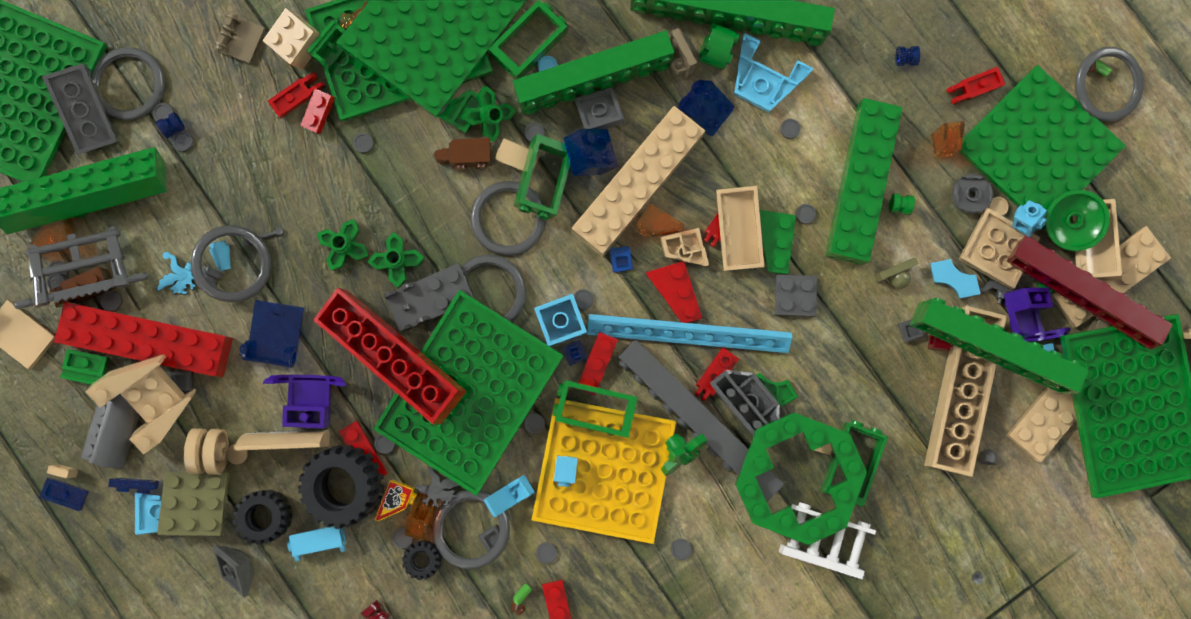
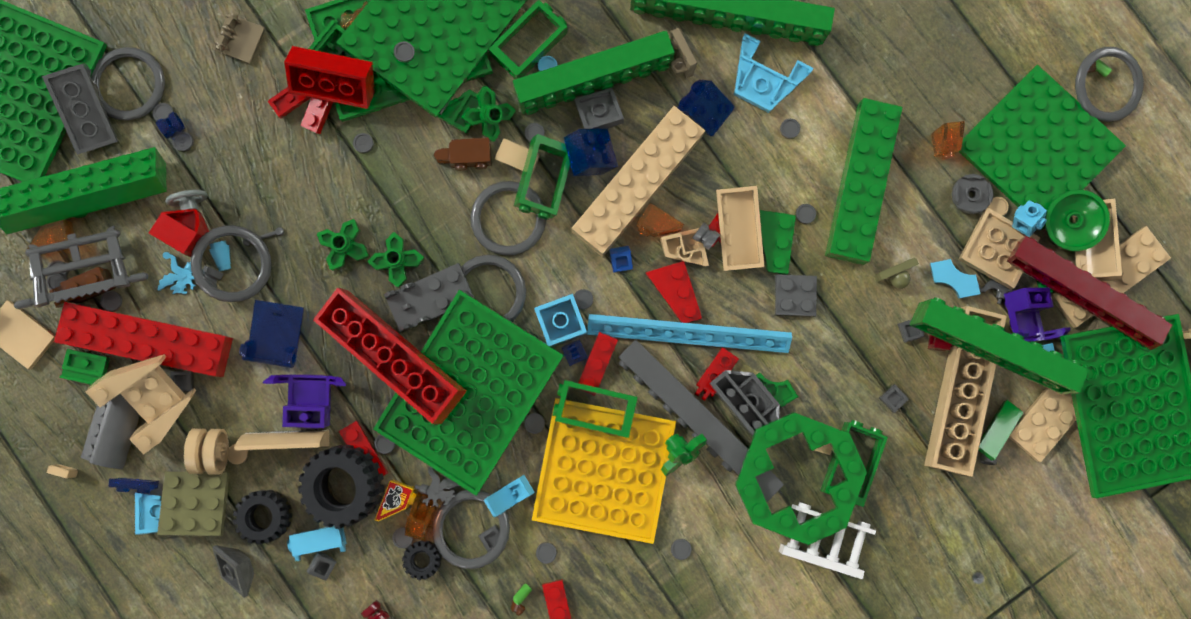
(64, 494): clear blue plate -> none
(181, 227): none -> red piece
(291, 38): tan brick -> none
(321, 566): none -> dark grey brick
(329, 77): none -> red brick
(404, 51): none -> dark grey piece
(565, 470): medium azure brick -> none
(706, 236): none -> dark grey wheel
(717, 47): green brick -> none
(894, 398): none -> dark grey tile
(901, 204): green wheel -> none
(907, 55): clear blue wheel -> none
(978, 85): red hinge -> none
(999, 430): none -> tile

